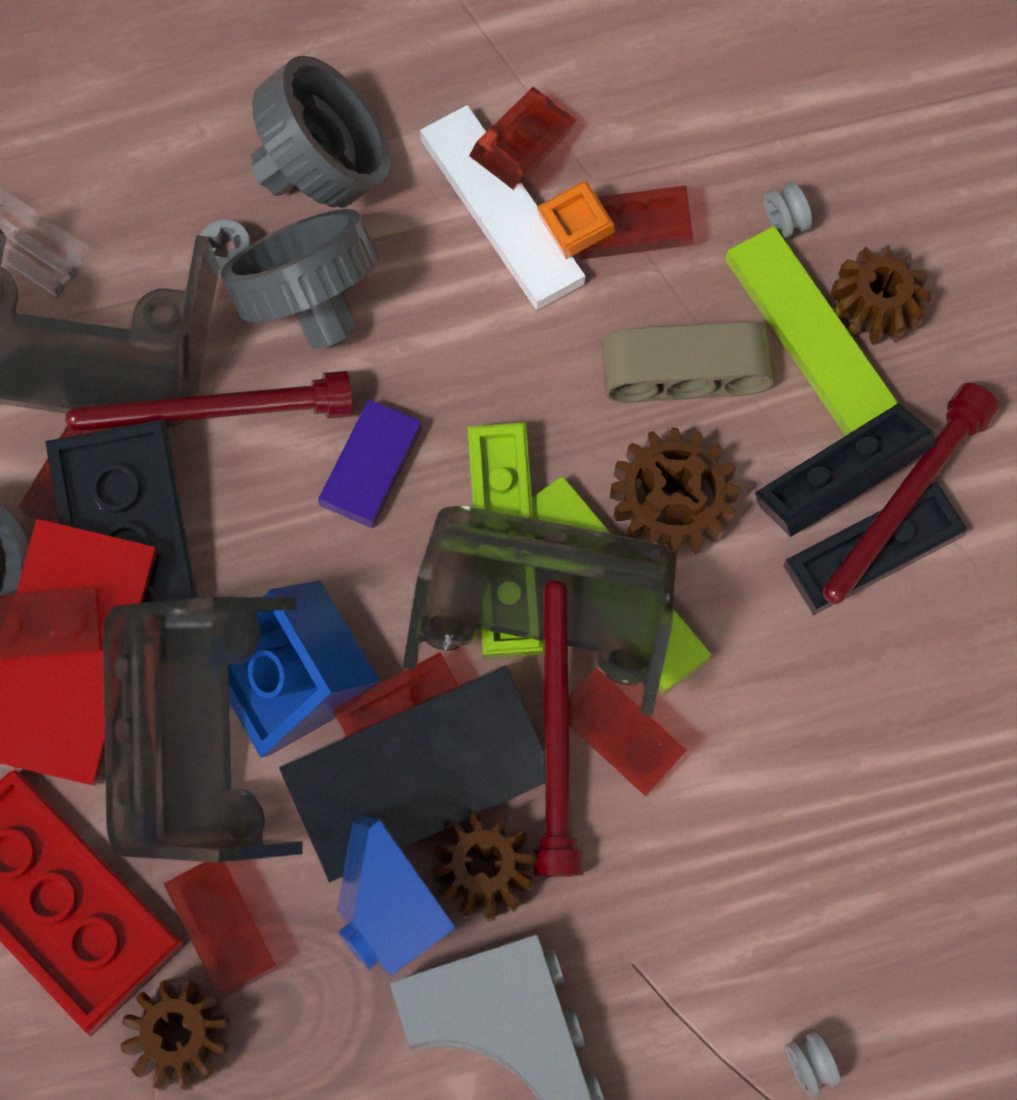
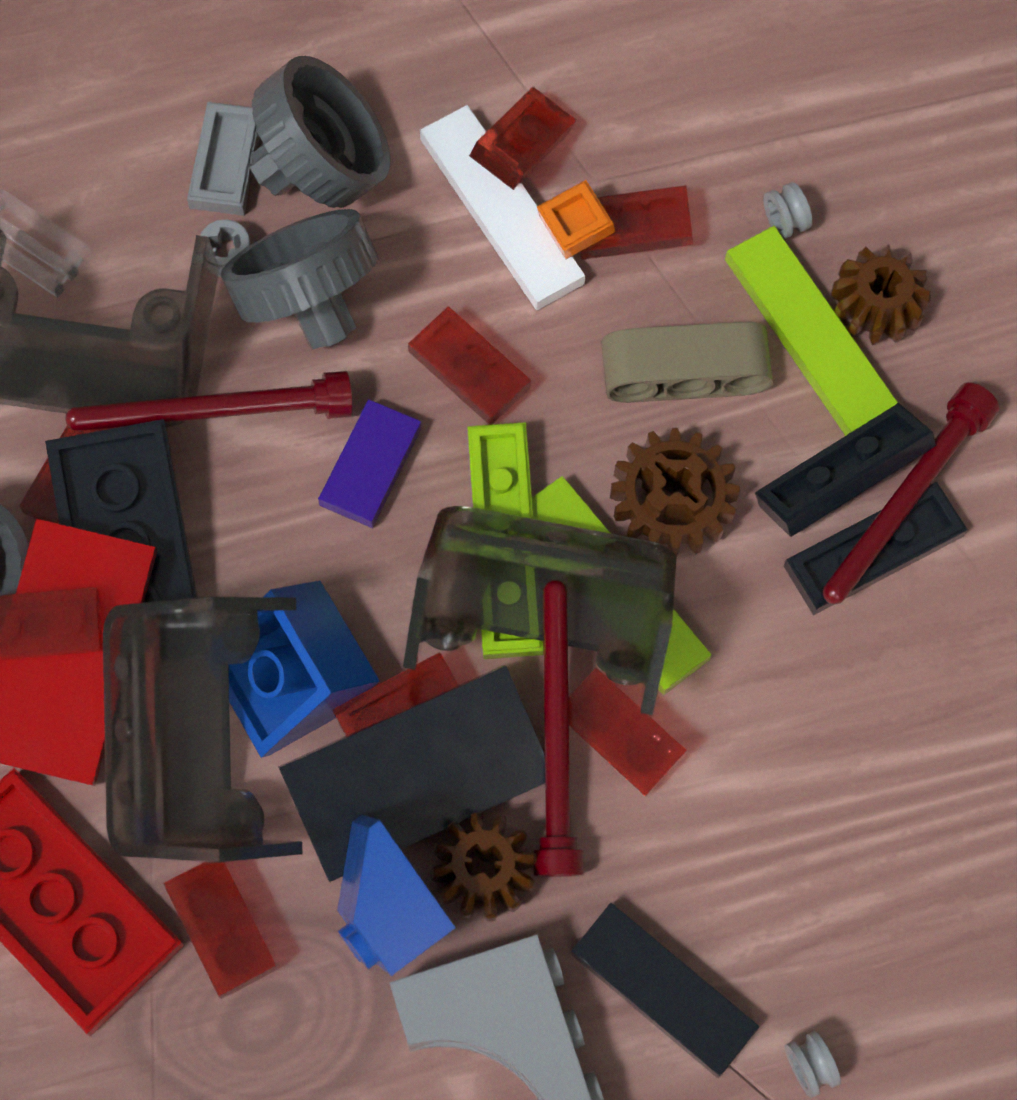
(157, 1050): reddish brown gear -> none
(224, 160): none -> light grey tile
(469, 365): none -> clear red plate
(664, 990): none -> black tile

